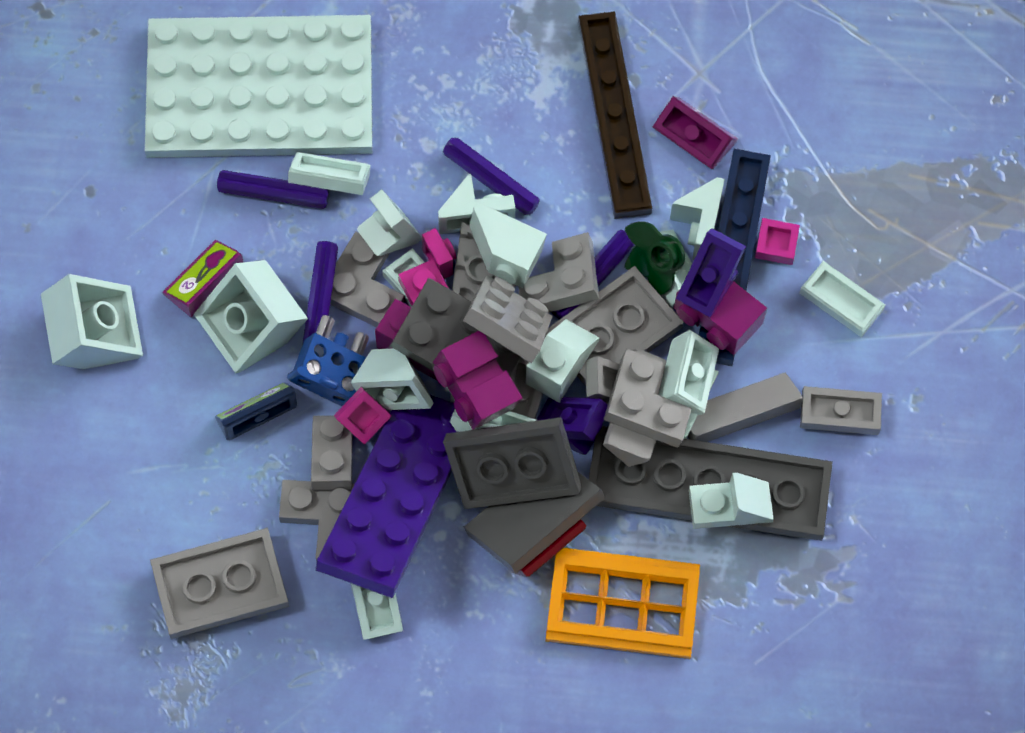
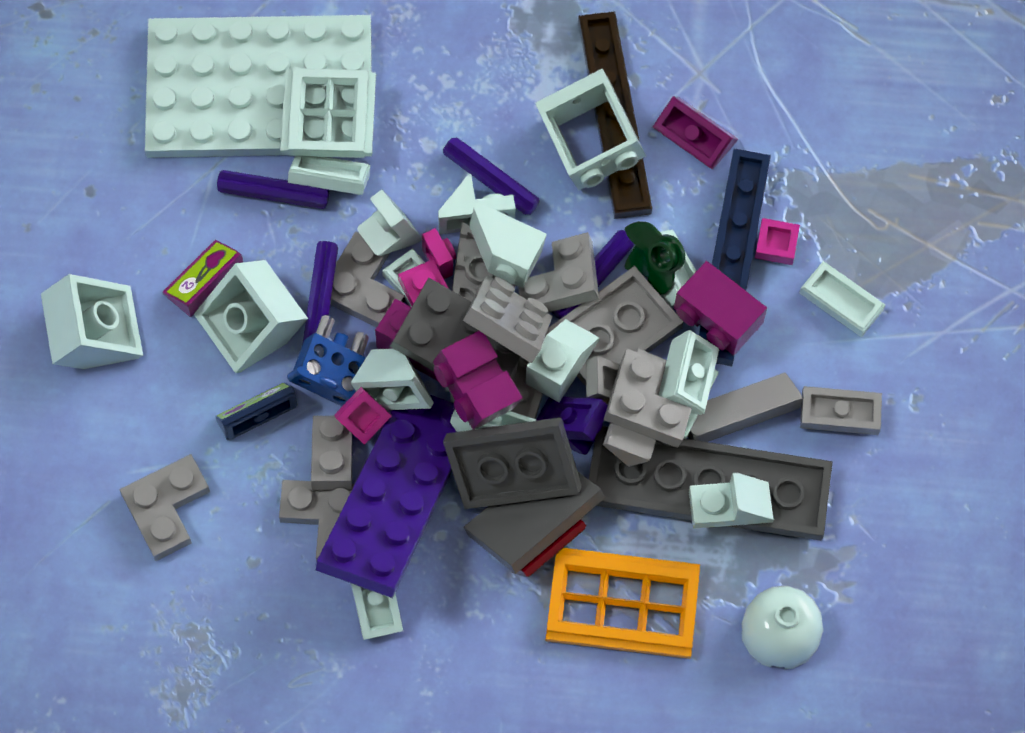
(154, 502): none -> light grey plate
(219, 583): light grey plate -> none
(294, 113): none -> light aqua piece
(576, 100): none -> light aqua window
(699, 210): light aqua slope -> none
(711, 272): dark purple slope -> none
(782, 627): none -> light aqua cylinder

